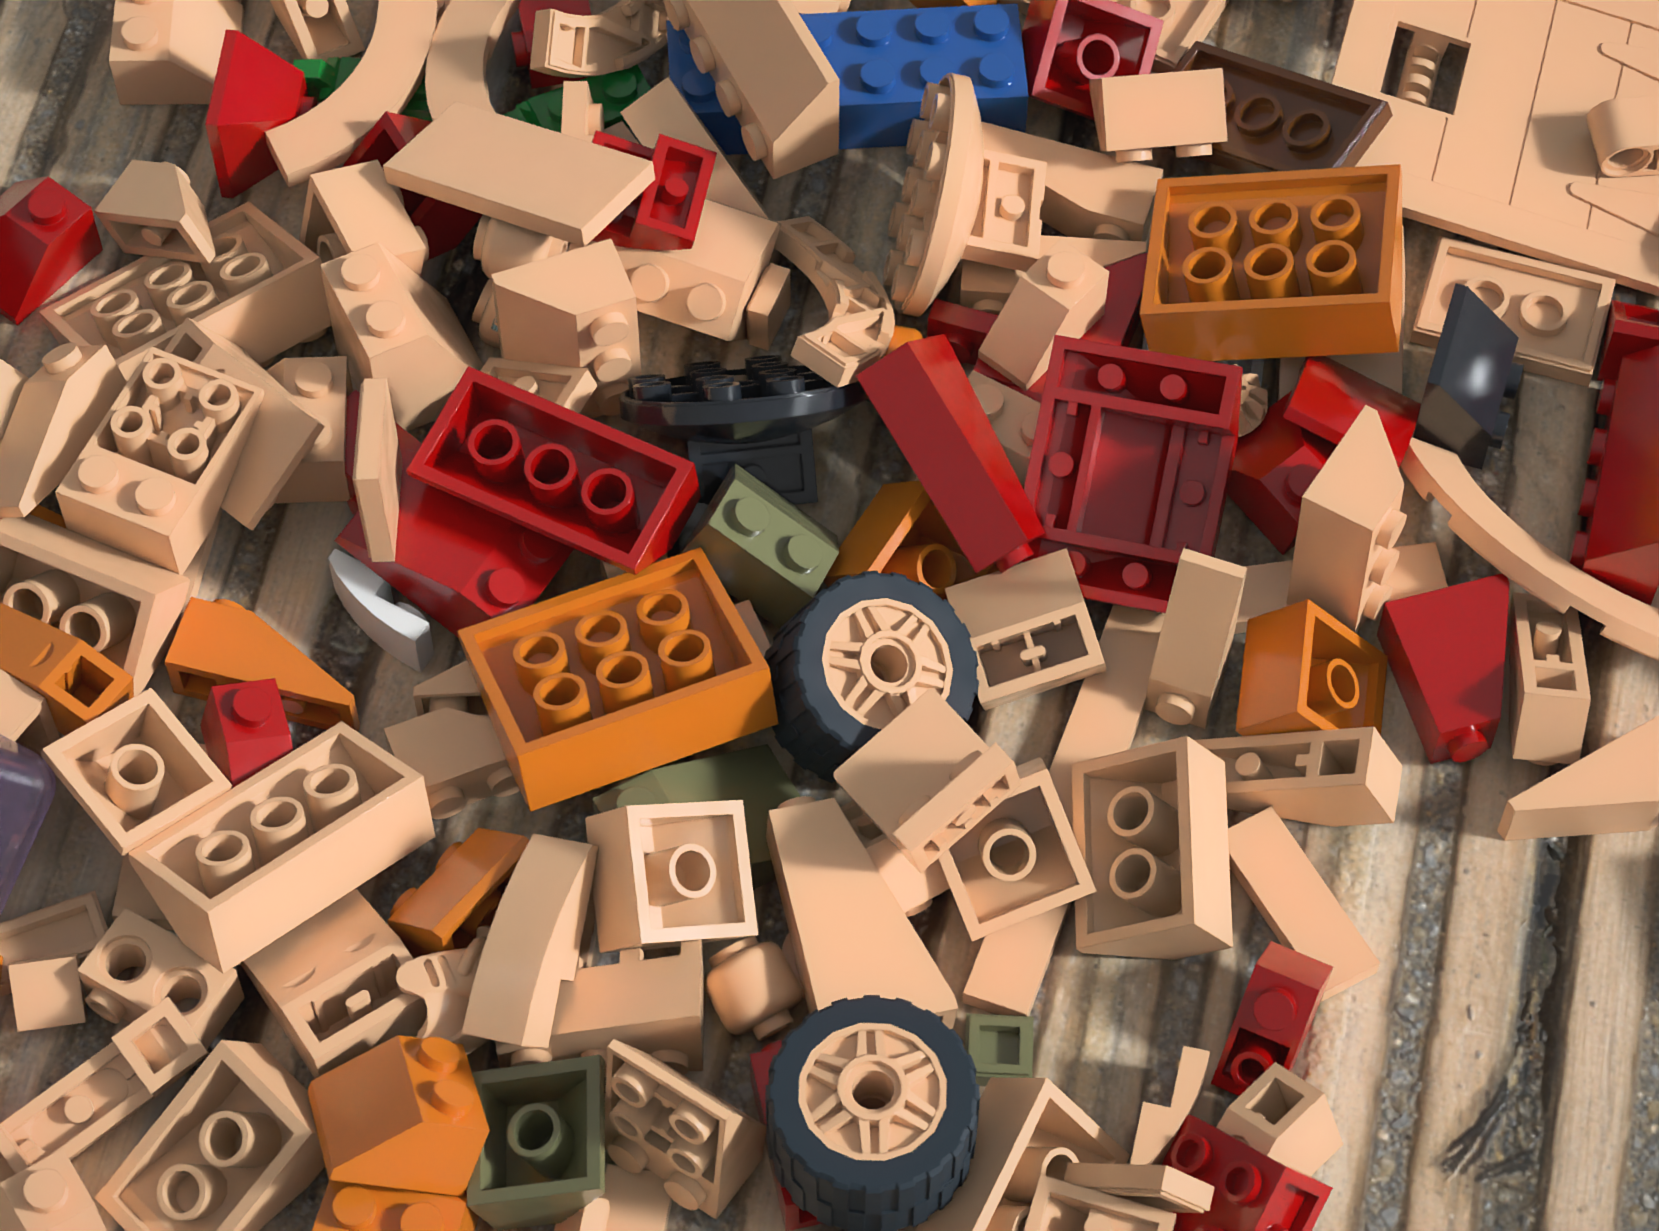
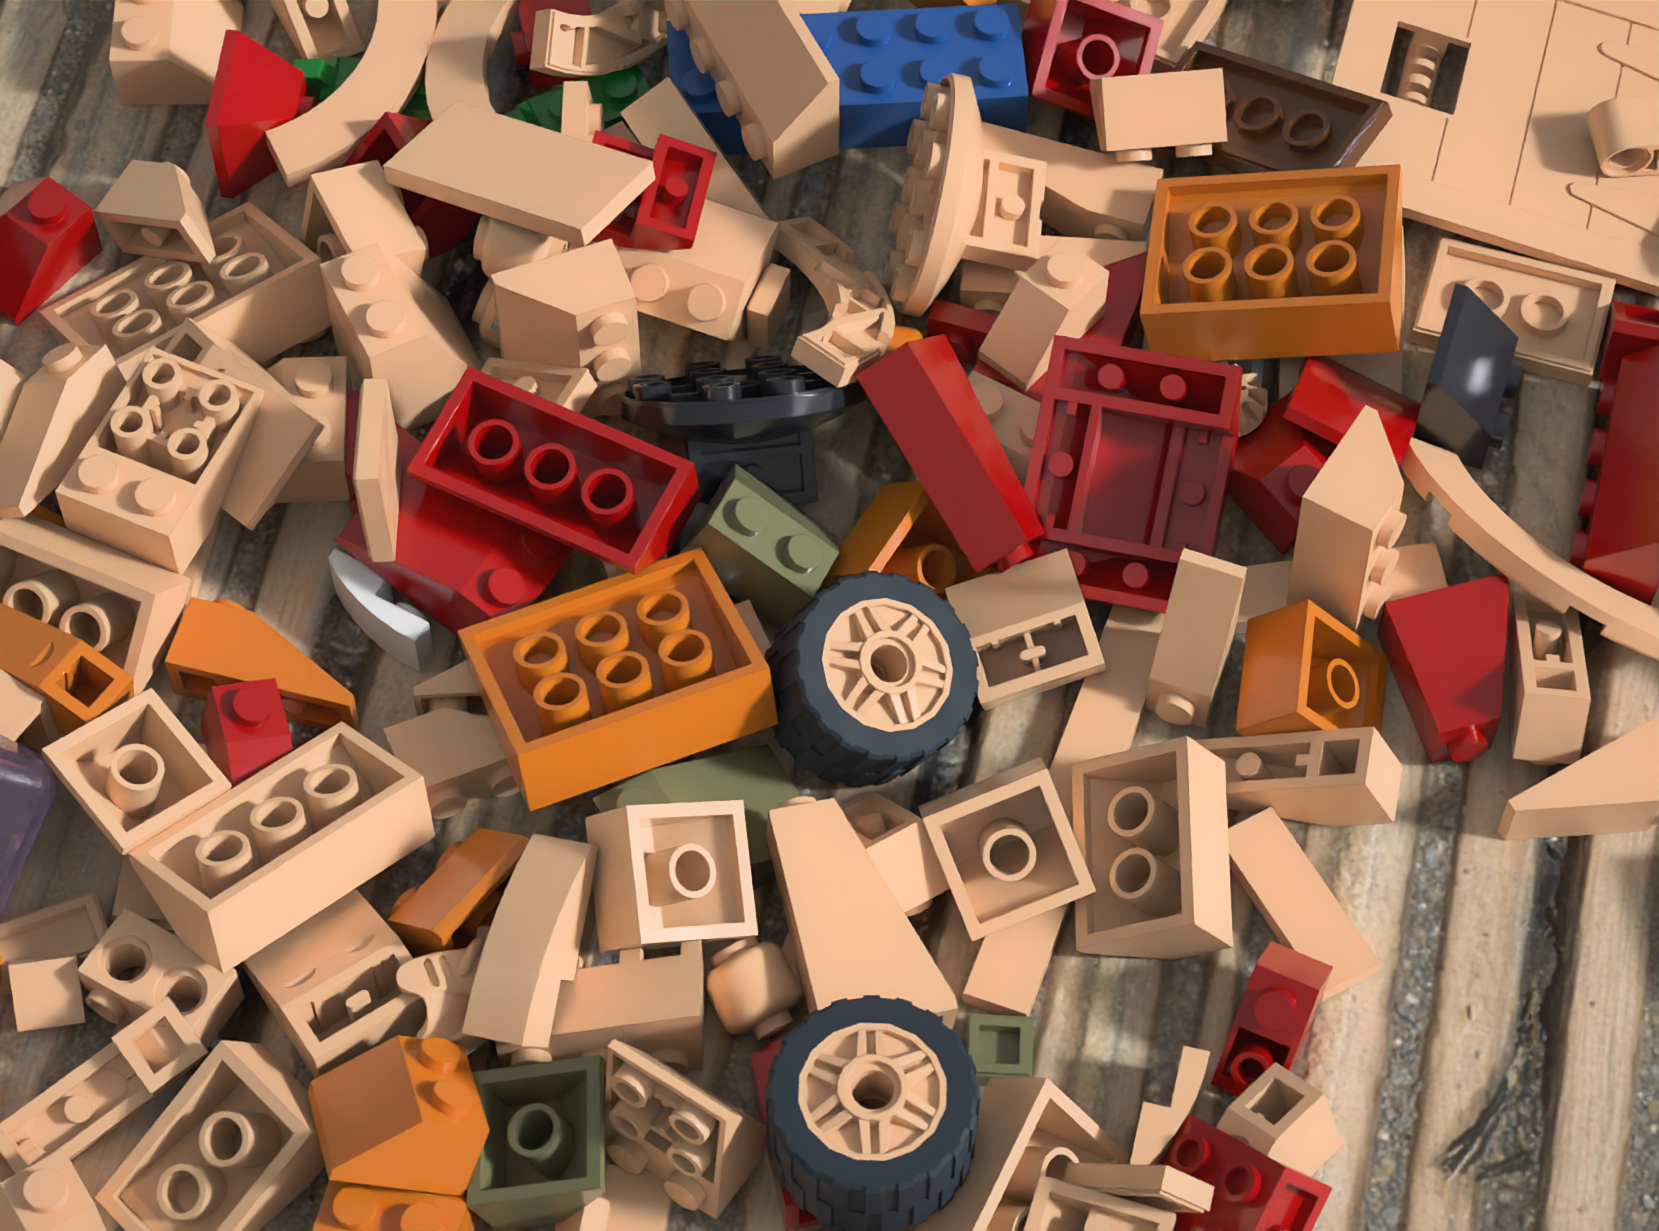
(927, 779): light nougat bracket -> none

